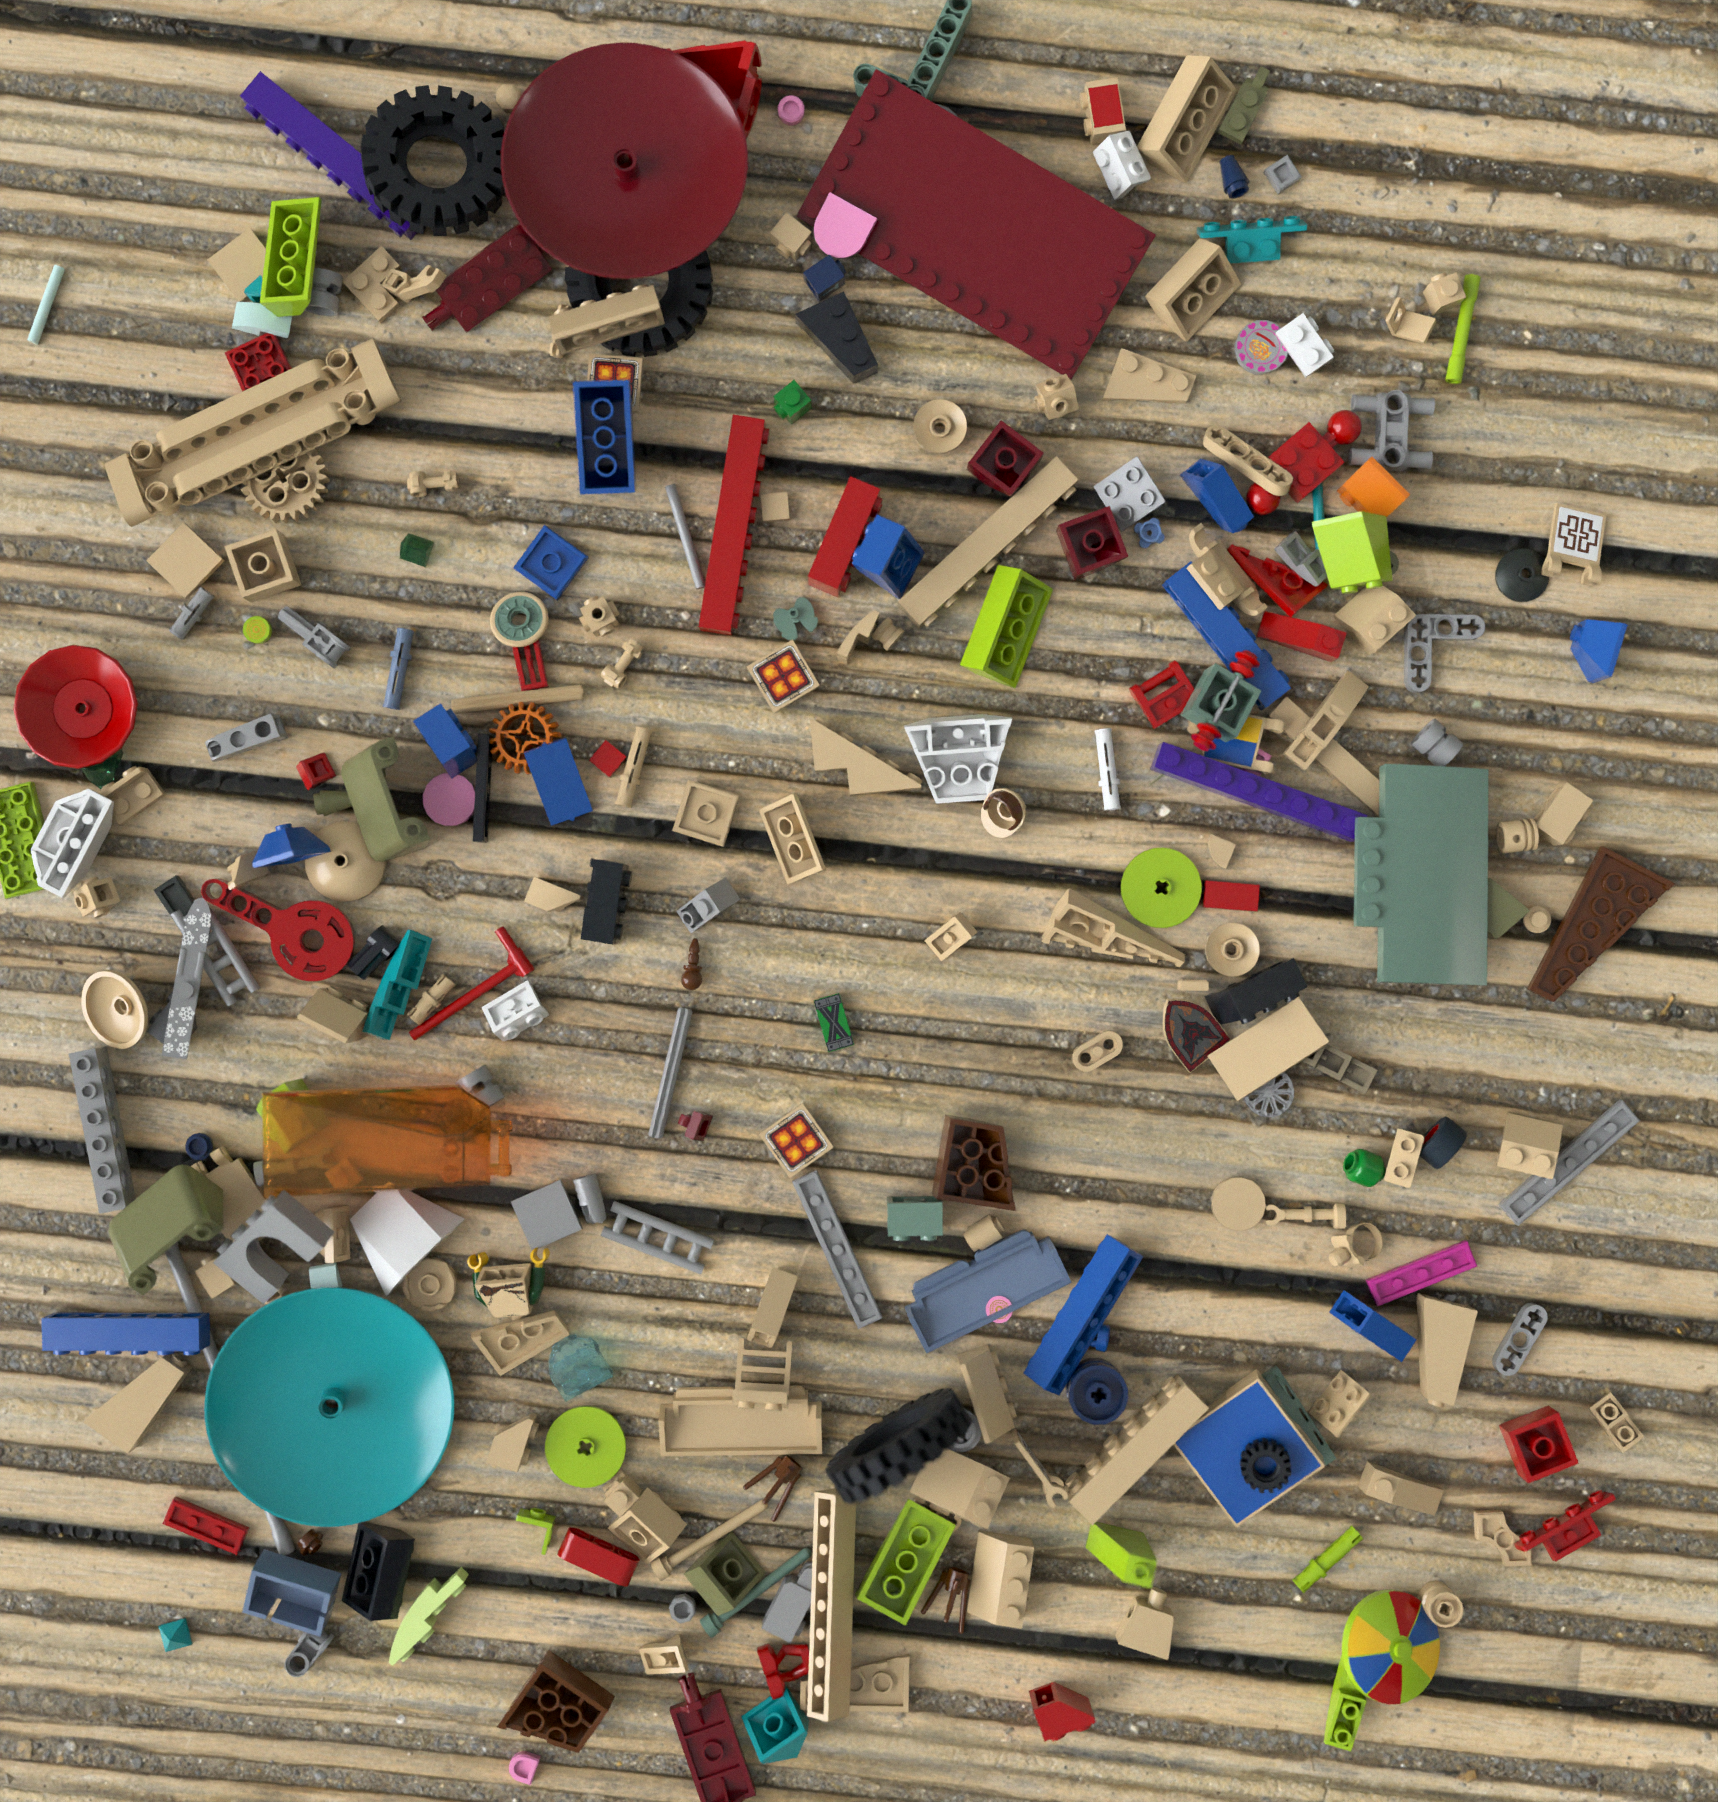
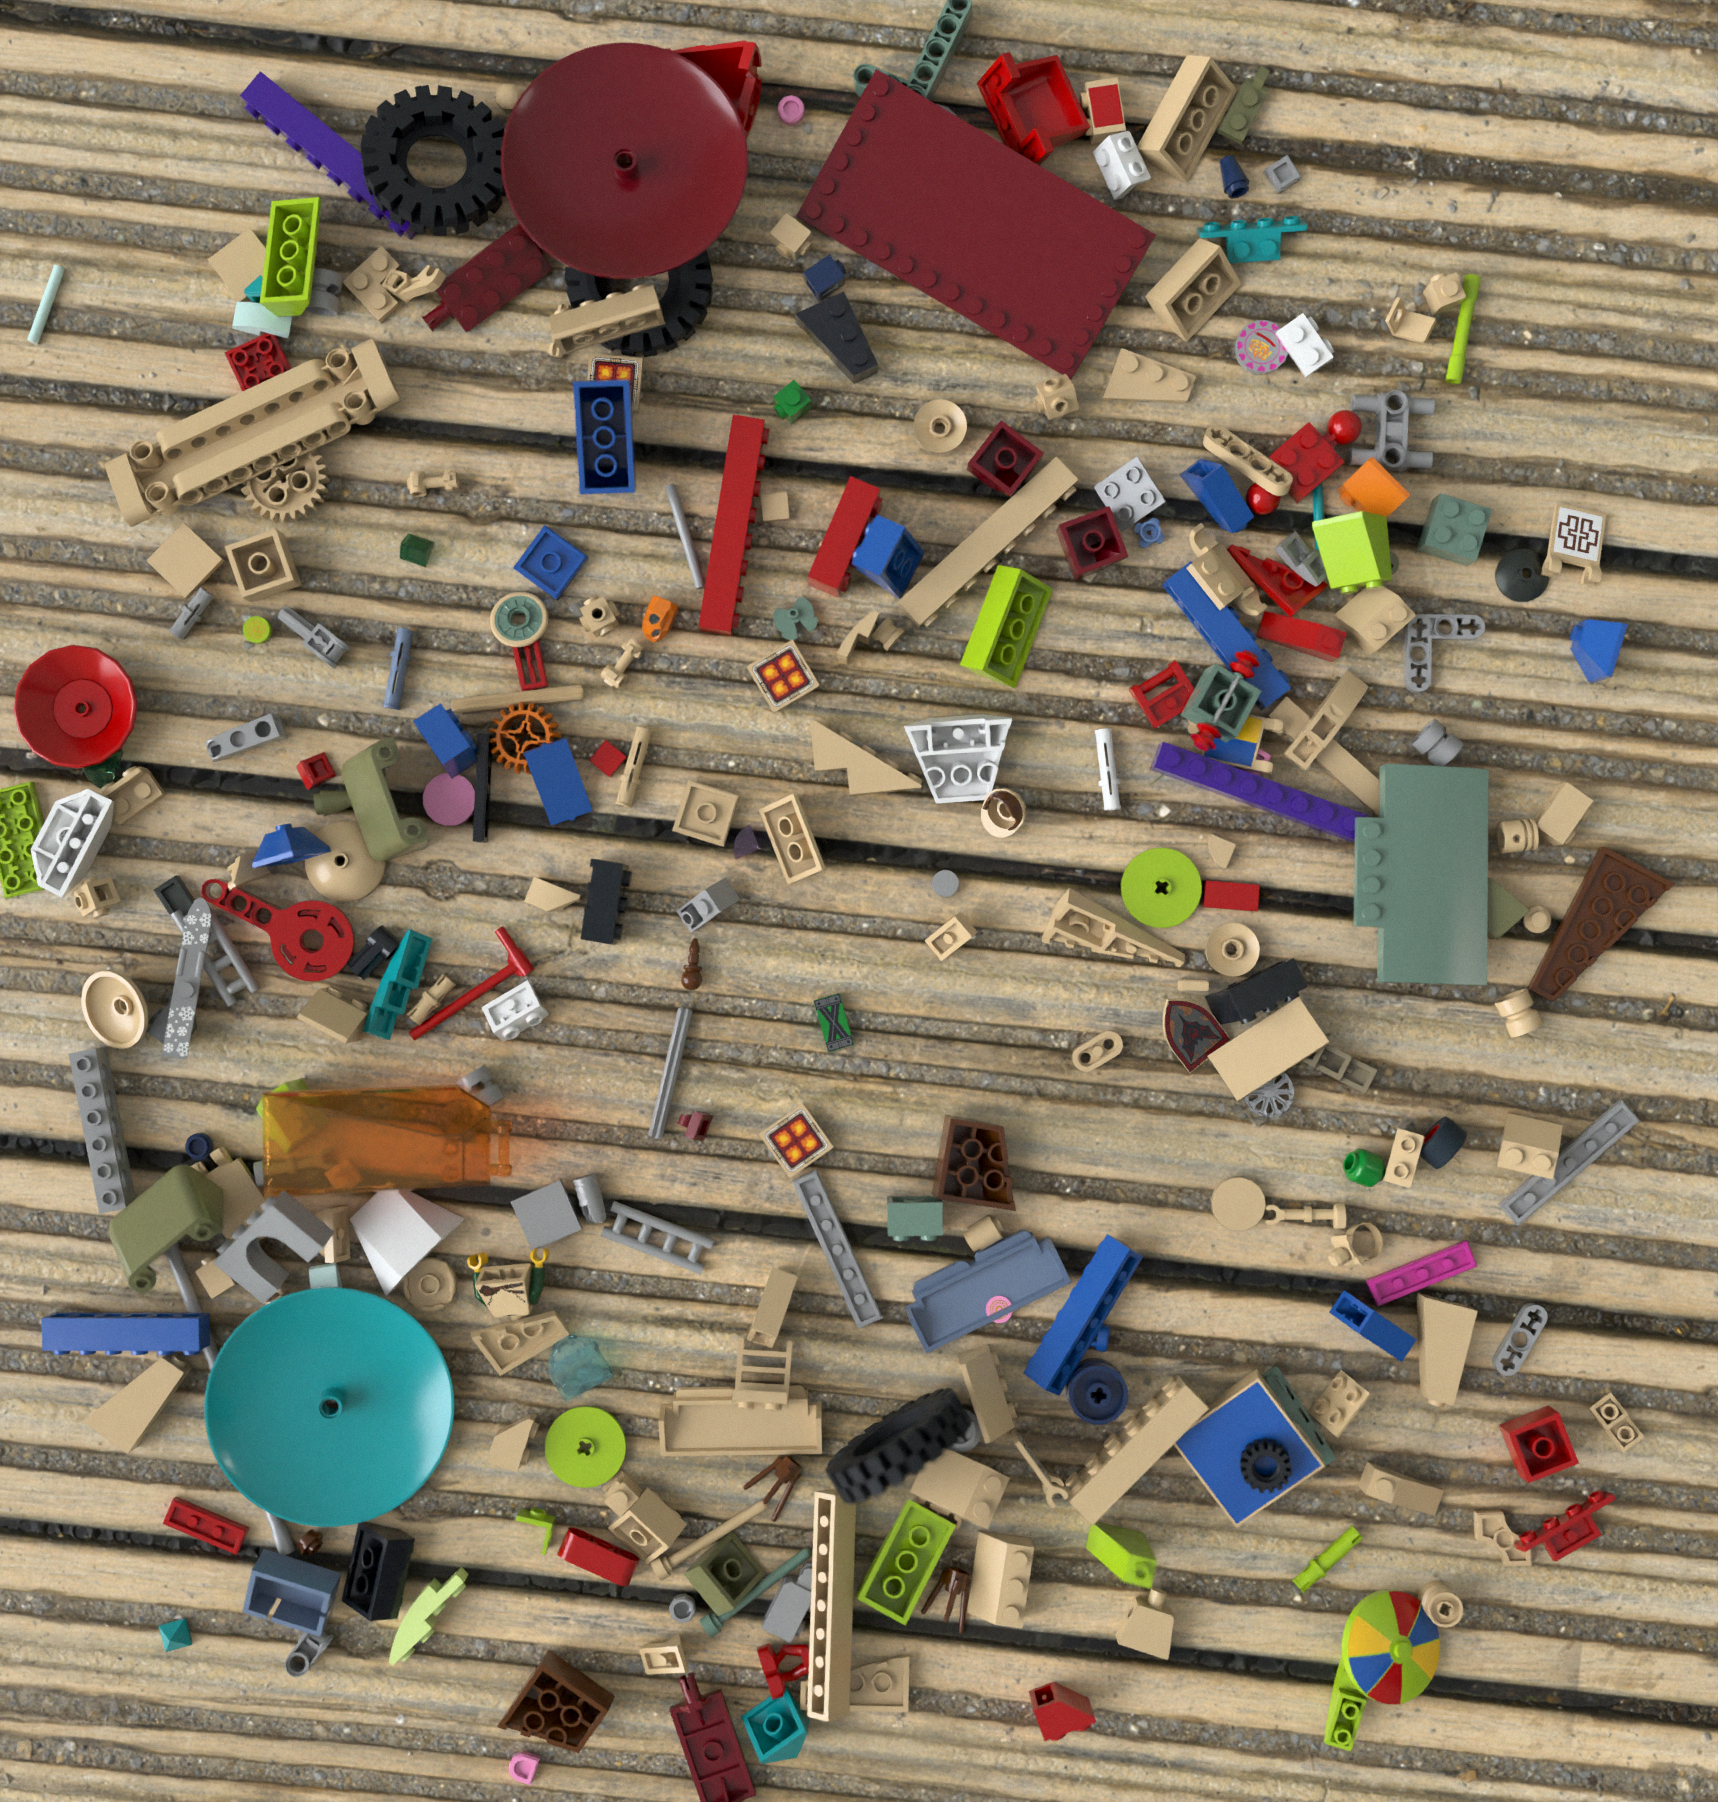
(658, 618): none -> orange rock
(745, 843): none -> clear purple tile
(842, 227): bright pink tile -> none
(945, 883): none -> light grey tile
(1032, 105): none -> red windscreen
(1454, 529): none -> sand green brick
(1519, 1015): none -> tan wheel

